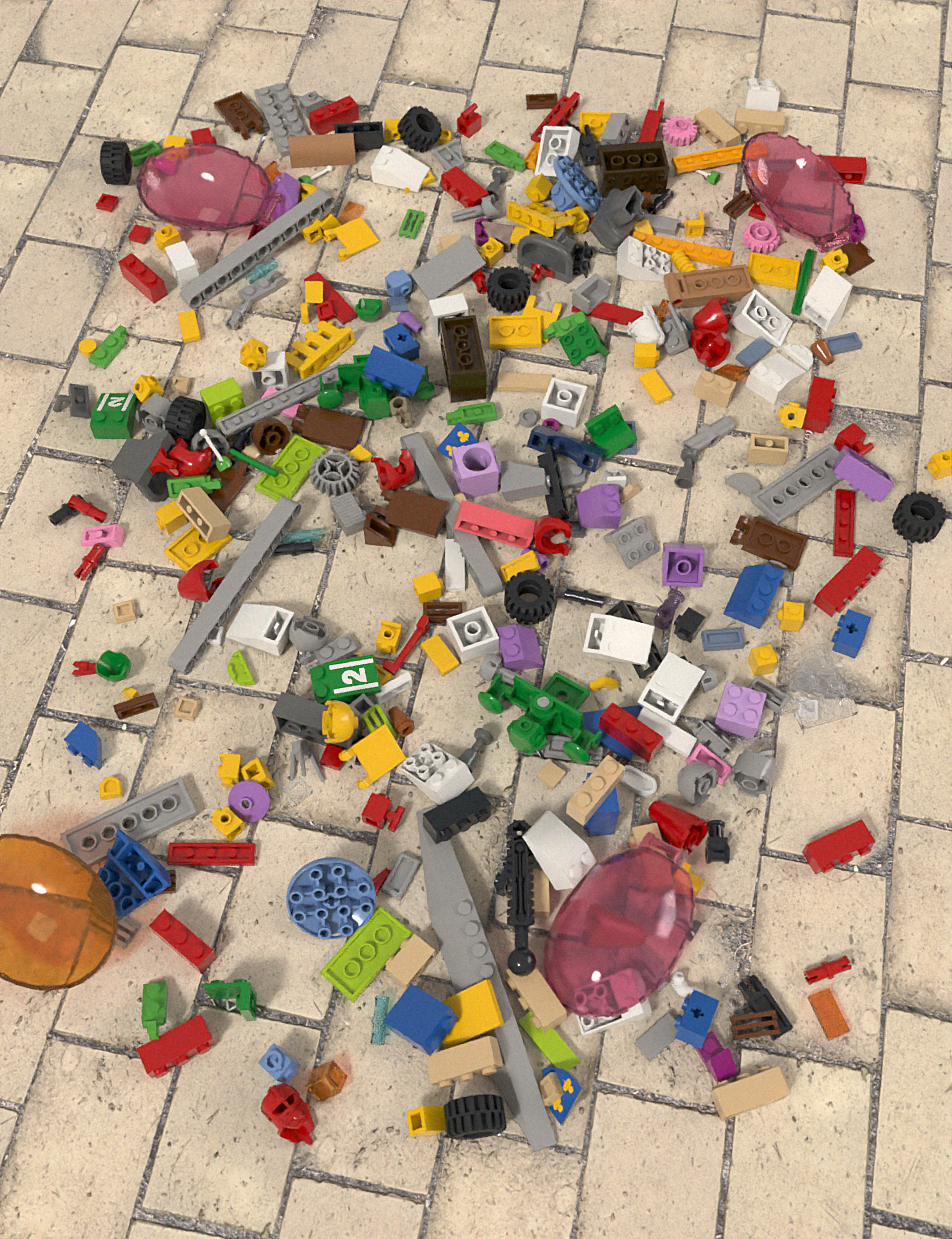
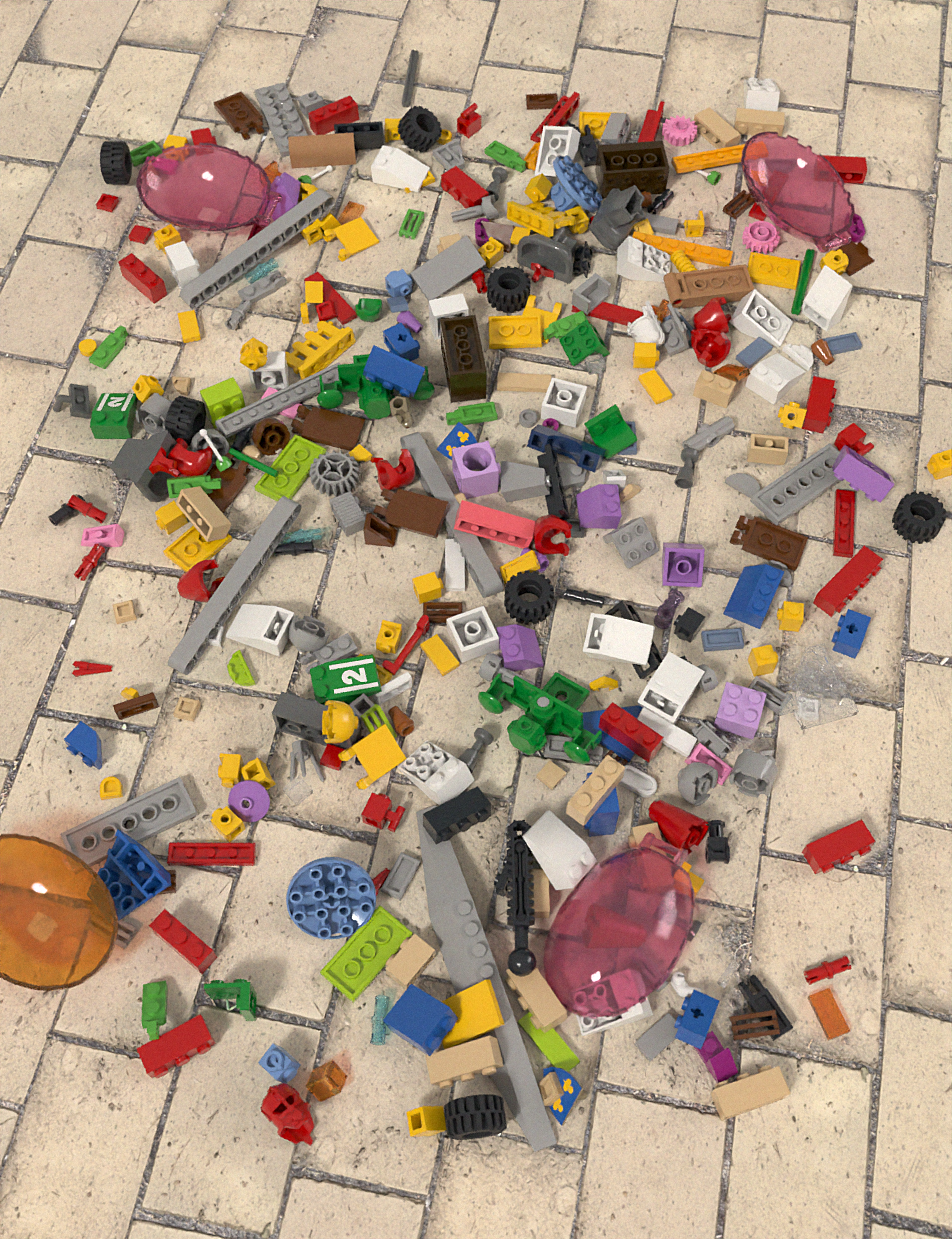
(113, 666): green hair -> none
(410, 77): none -> dark grey axle

